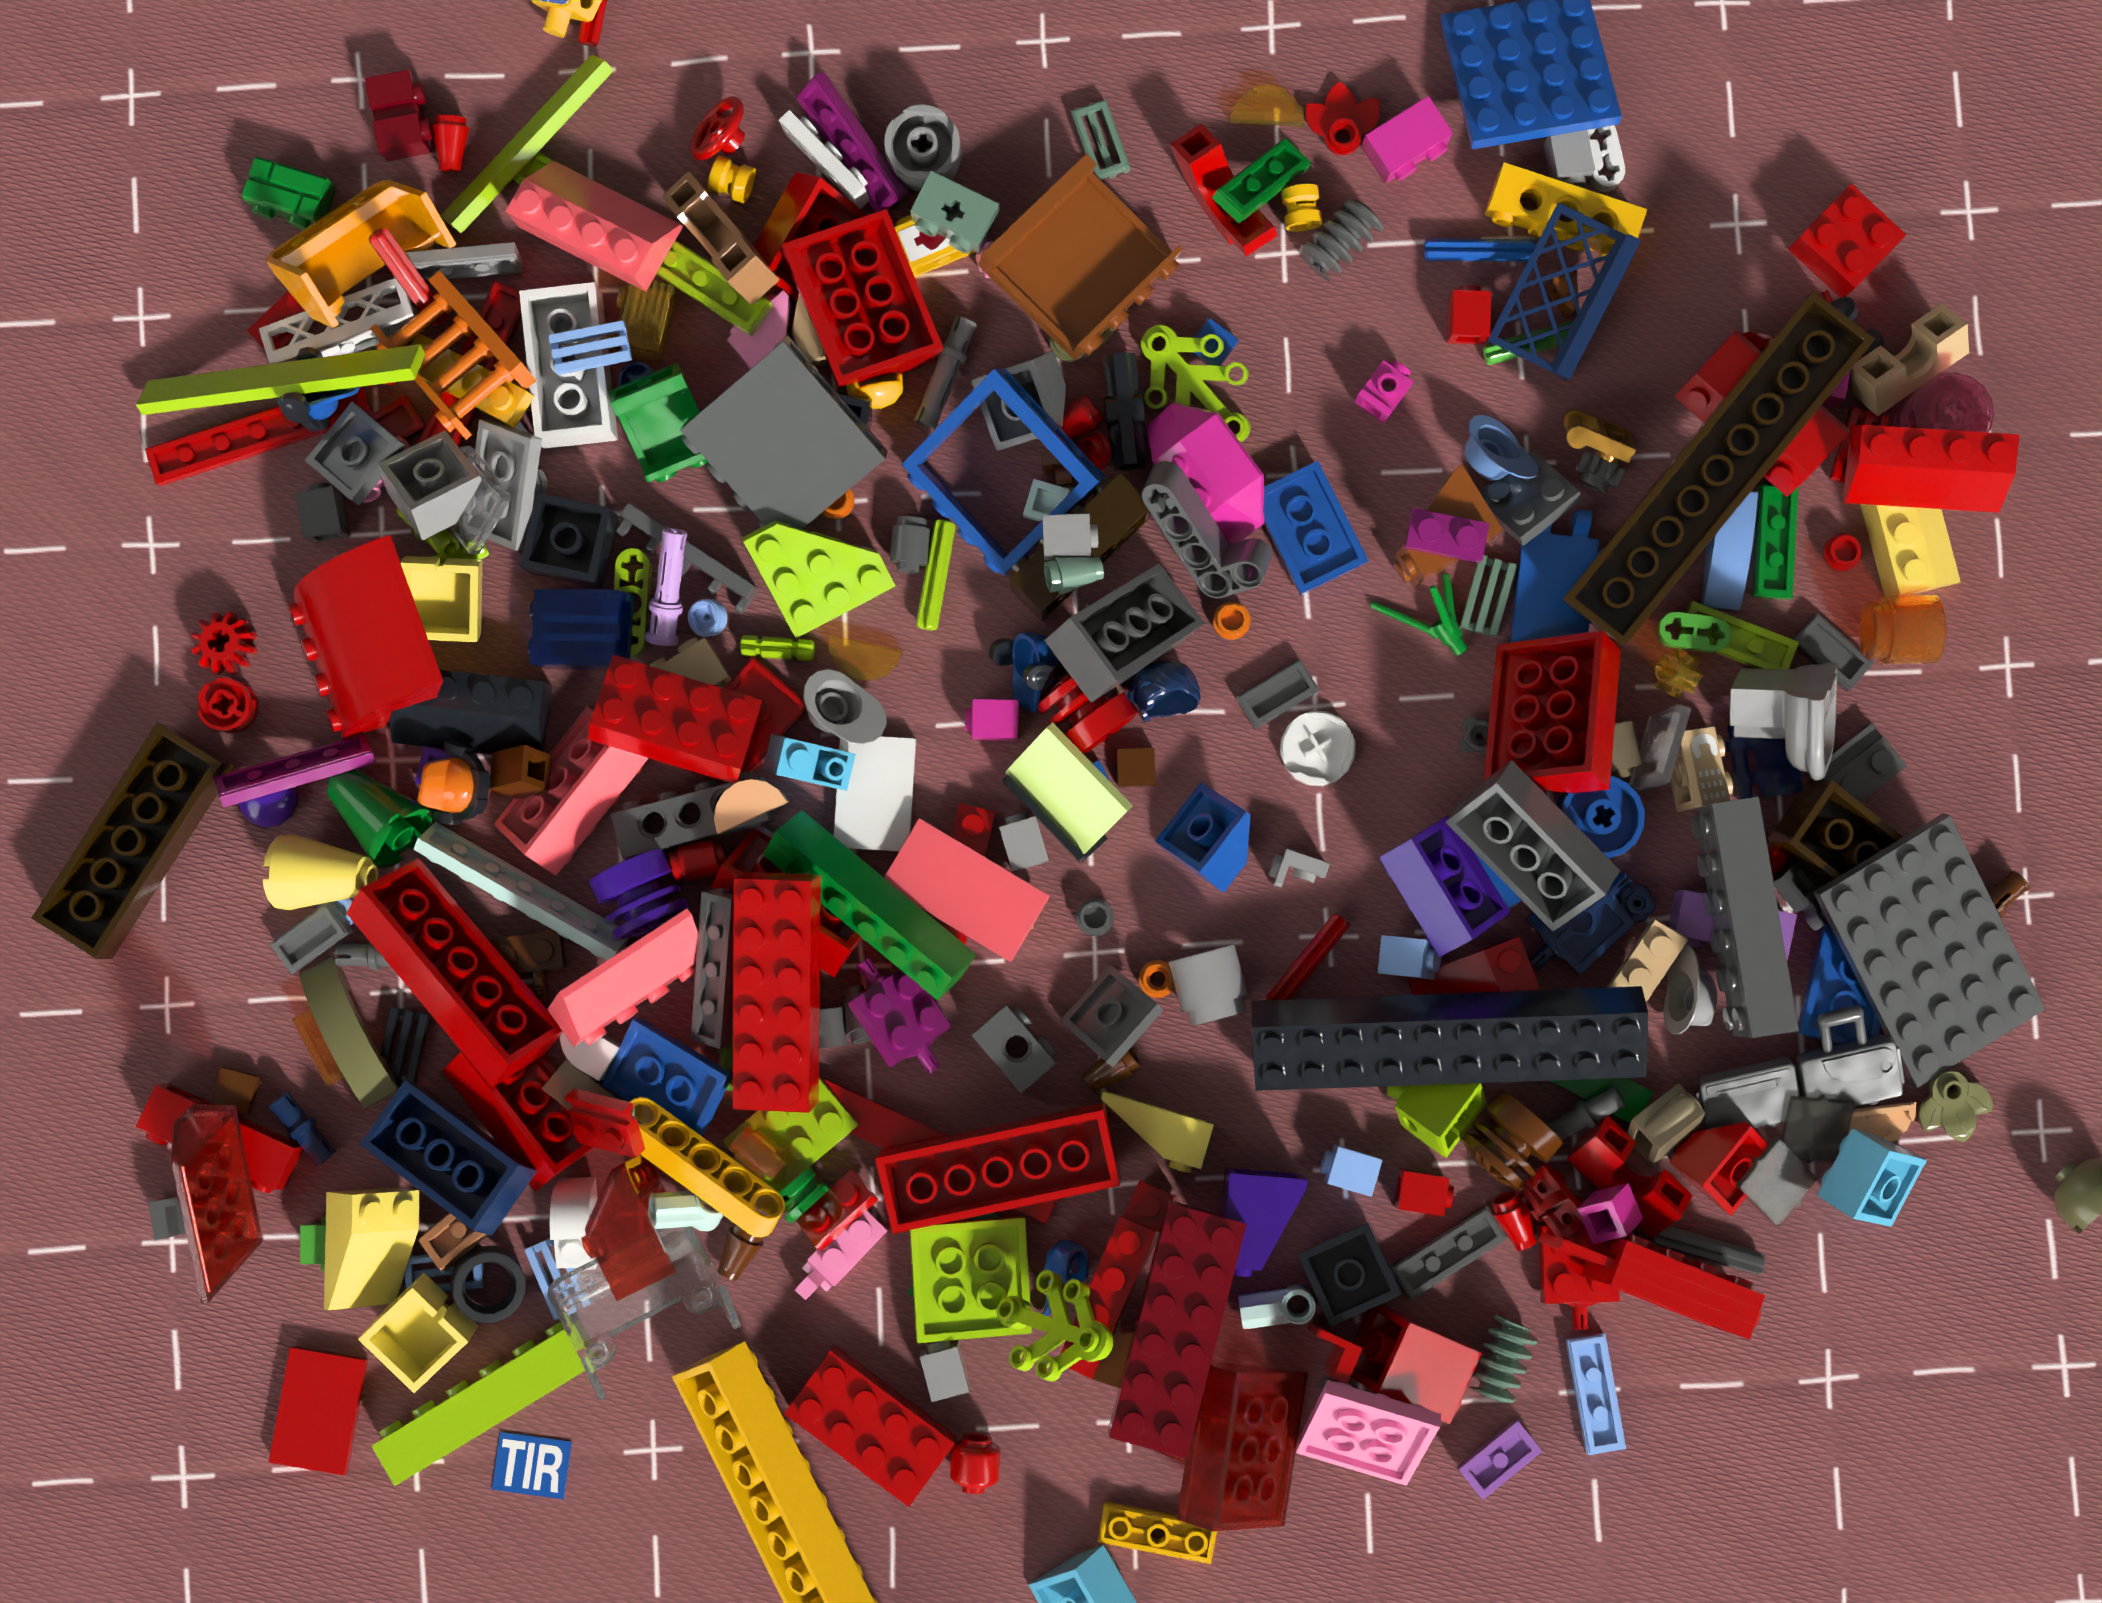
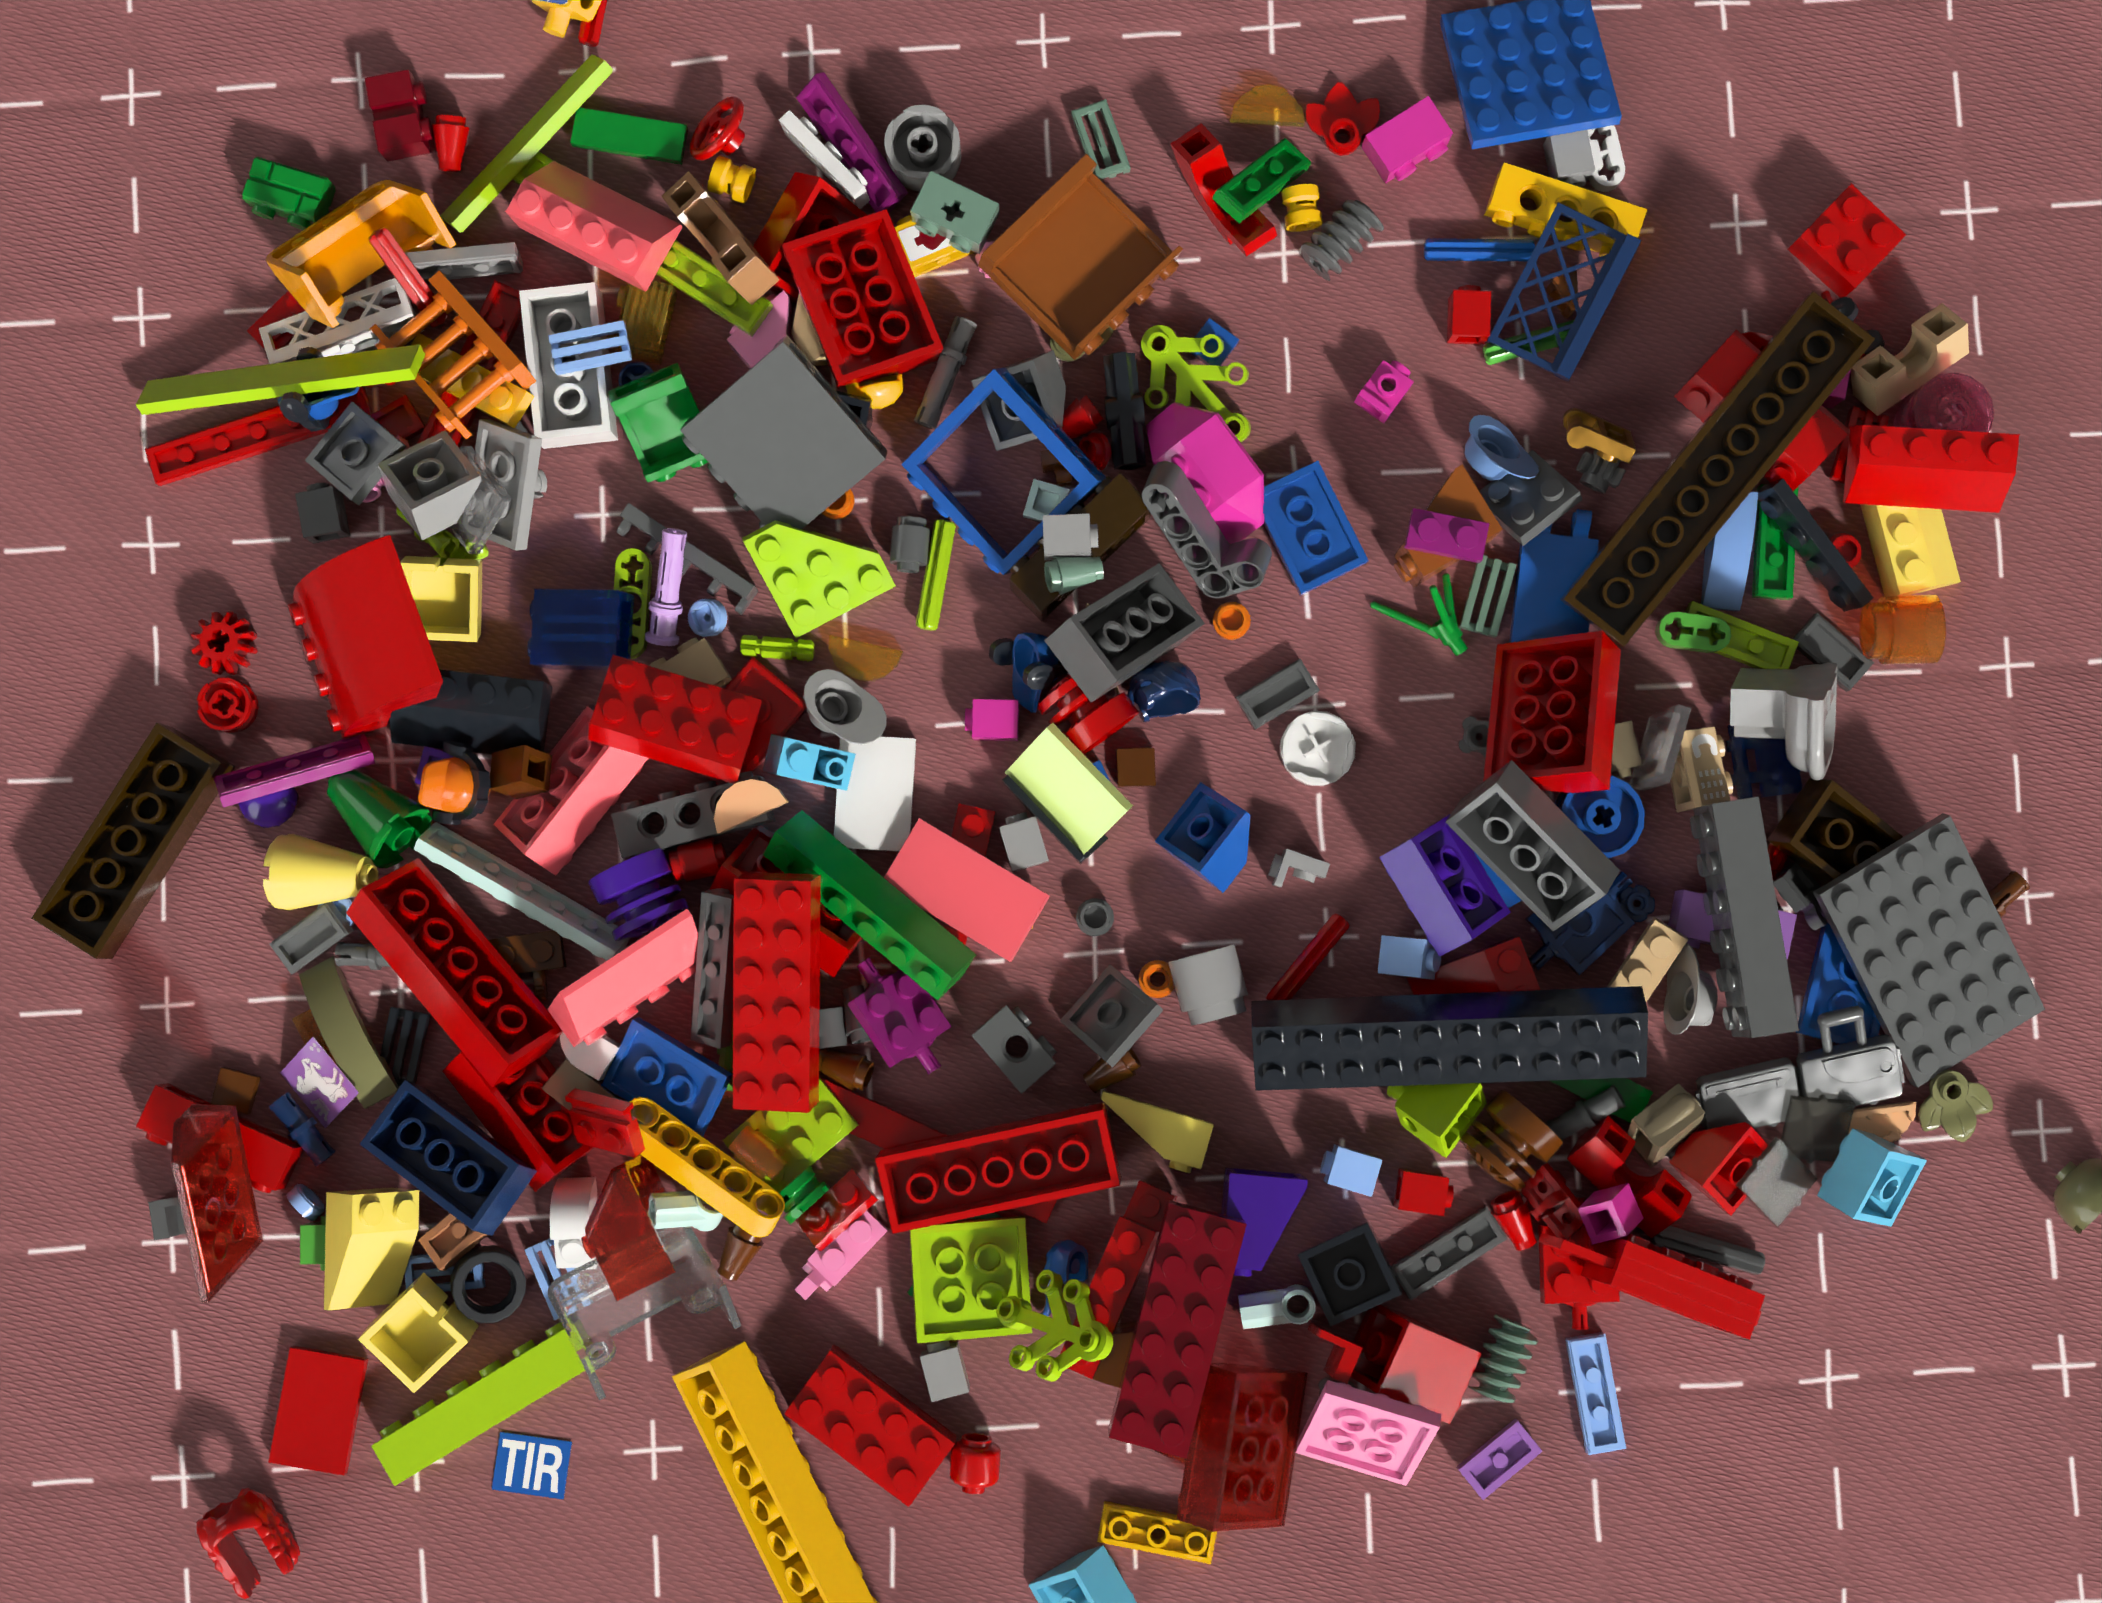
(246, 1511): none -> red piece
(305, 1202): none -> tile
(319, 1082): none -> medium lavender sticker
(569, 540): black brick -> none
(629, 135): none -> green tile
(846, 1068): none -> reddish brown cone
(1677, 673): clear yellow gear -> none
(1813, 545): none -> black plate
(1864, 763): dark grey plate -> none

